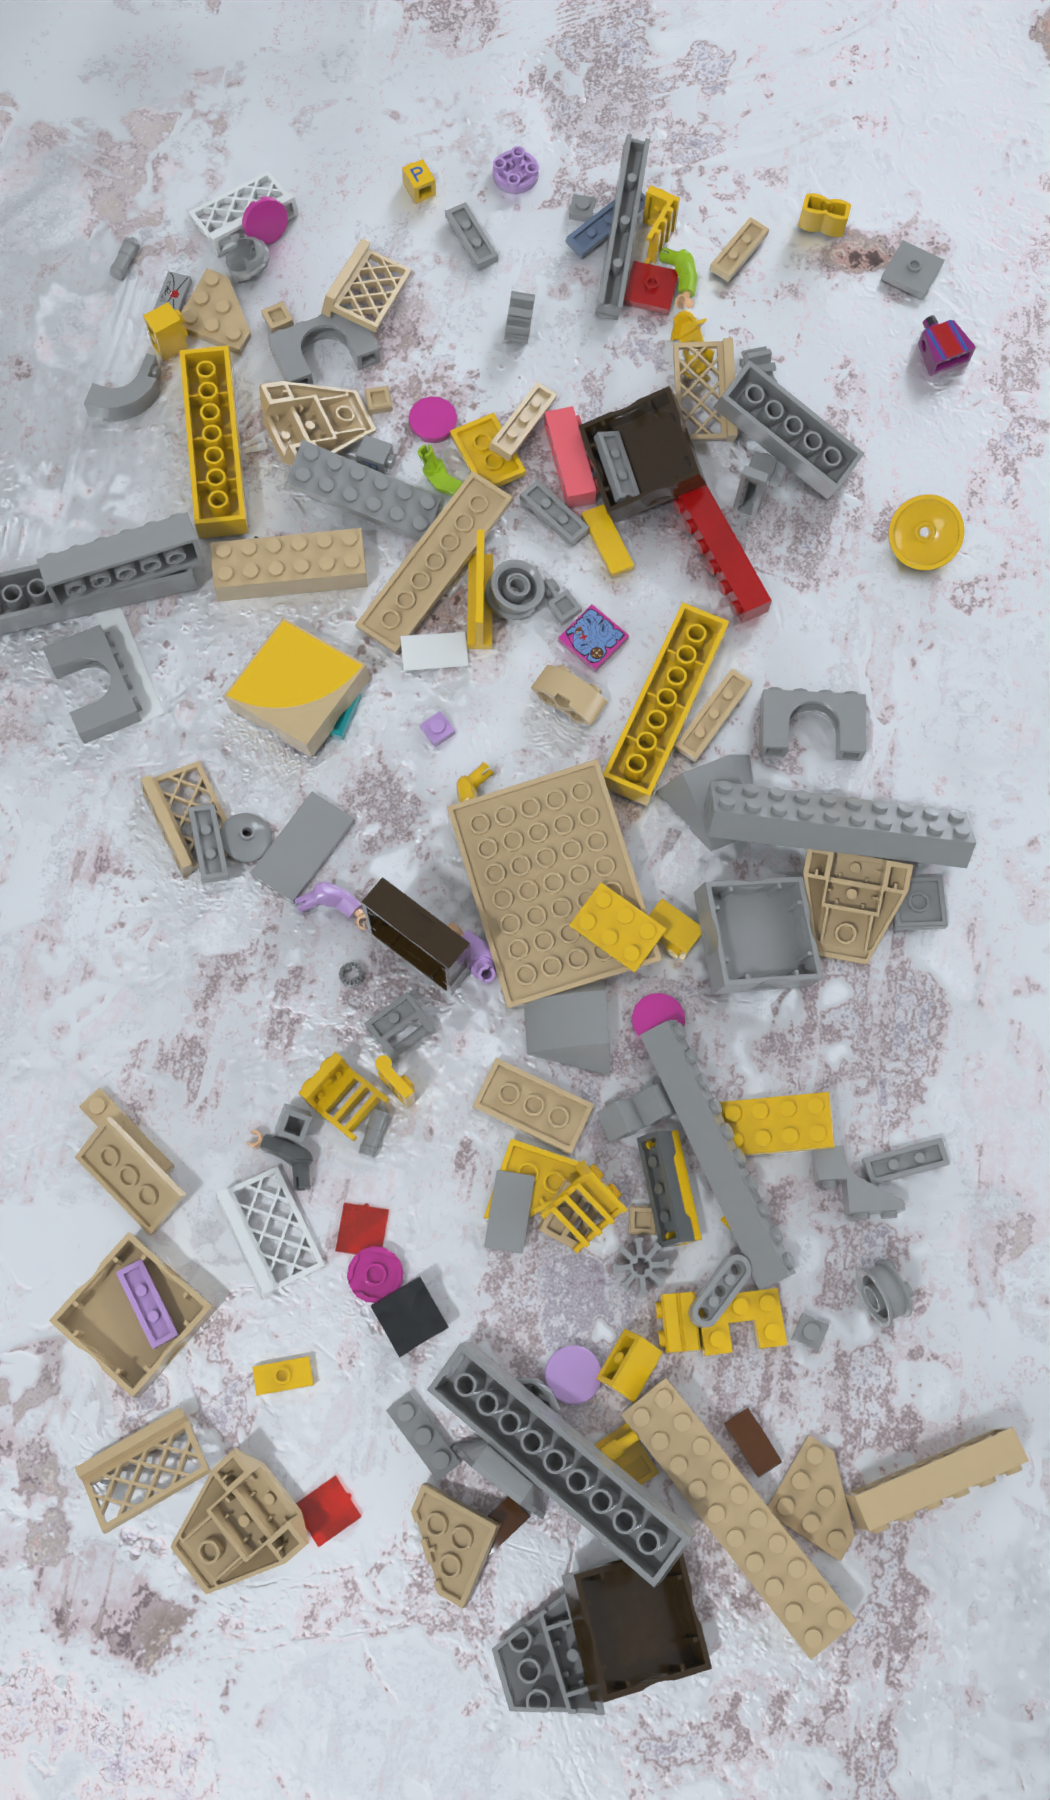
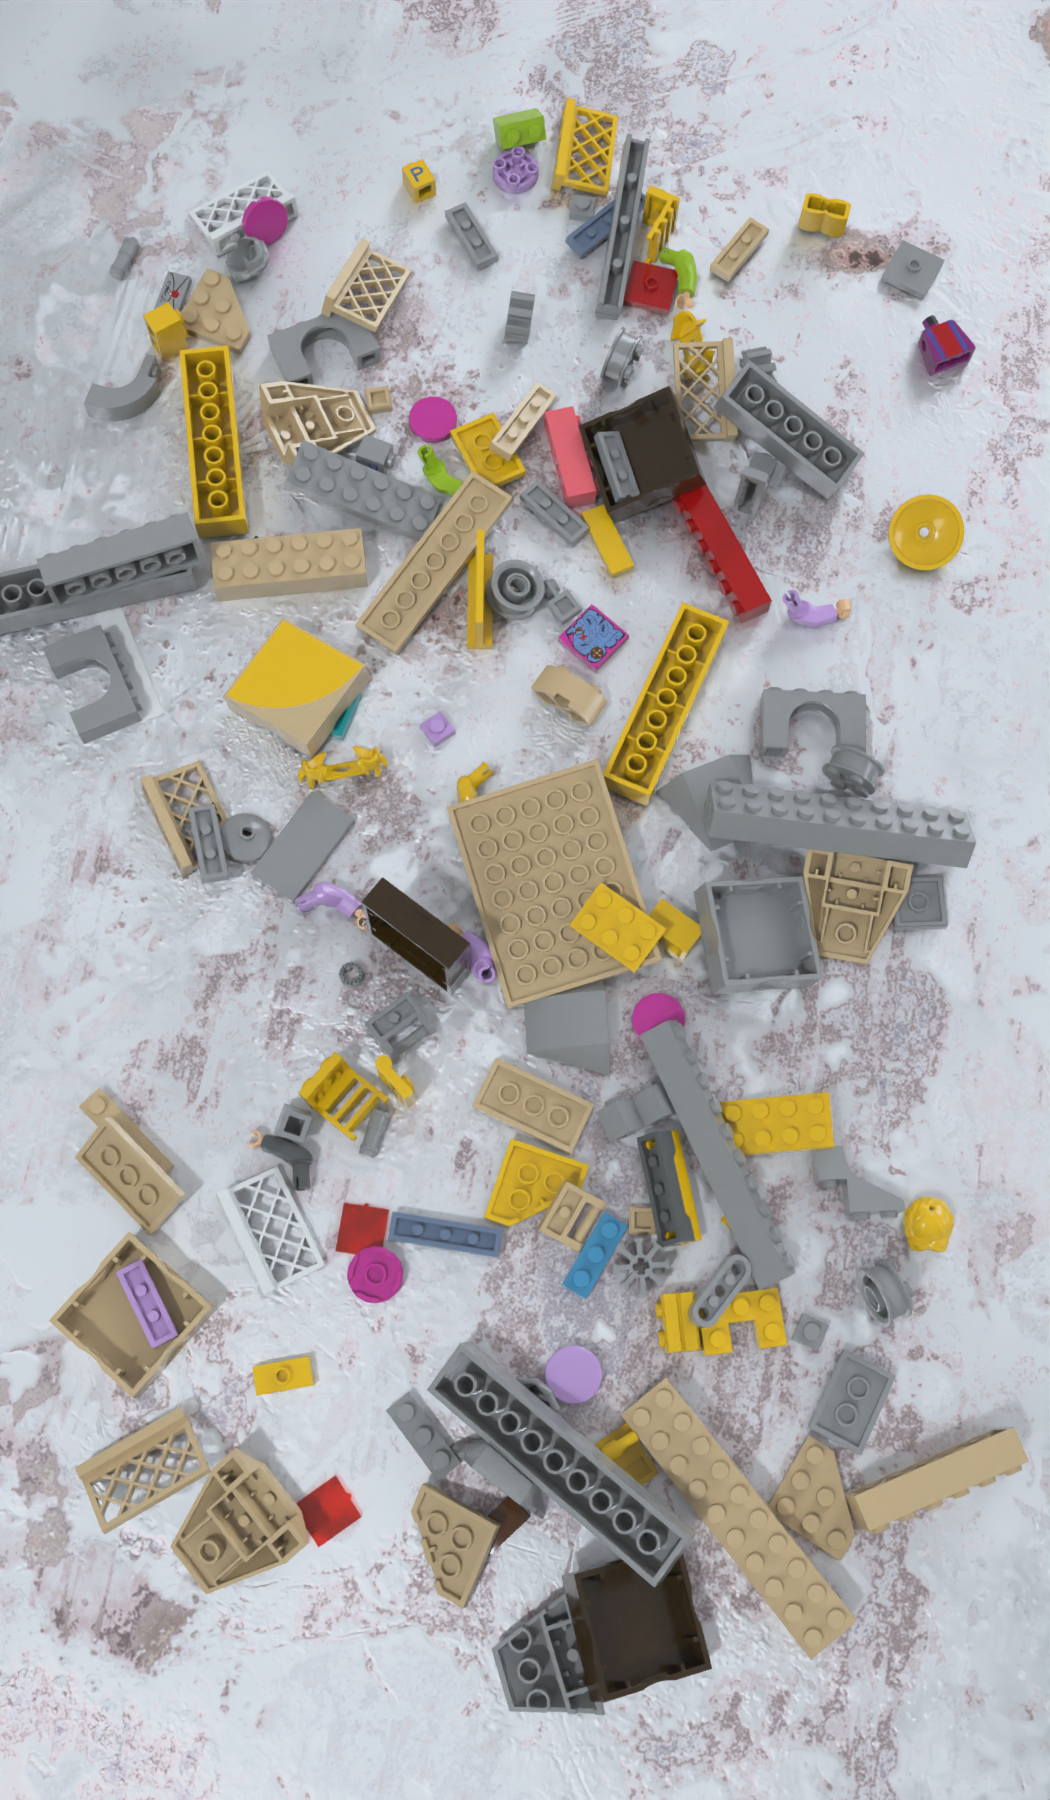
(277, 317): tan plate -> none
(316, 770): none -> yellow piece
(409, 1316): black brick -> none
(434, 651): white sticker -> none
(445, 1235): none -> sand blue plate
(509, 1211): light grey sticker -> none
(519, 128): none -> lime brick
(565, 149): none -> yellow fence
(594, 1255): none -> dark azure plate
(598, 1193): yellow plate -> none
(622, 356): none -> light grey wheel
(629, 1365): yellow brick -> none
(713, 715): tan plate -> none
(753, 1442): reddish brown slope -> none
(814, 616): none -> lavender arm
(851, 1402): none -> light grey plate
(853, 770): none -> light grey wheel
(905, 1161): light grey plate -> none
(928, 1225): none -> yellow hair

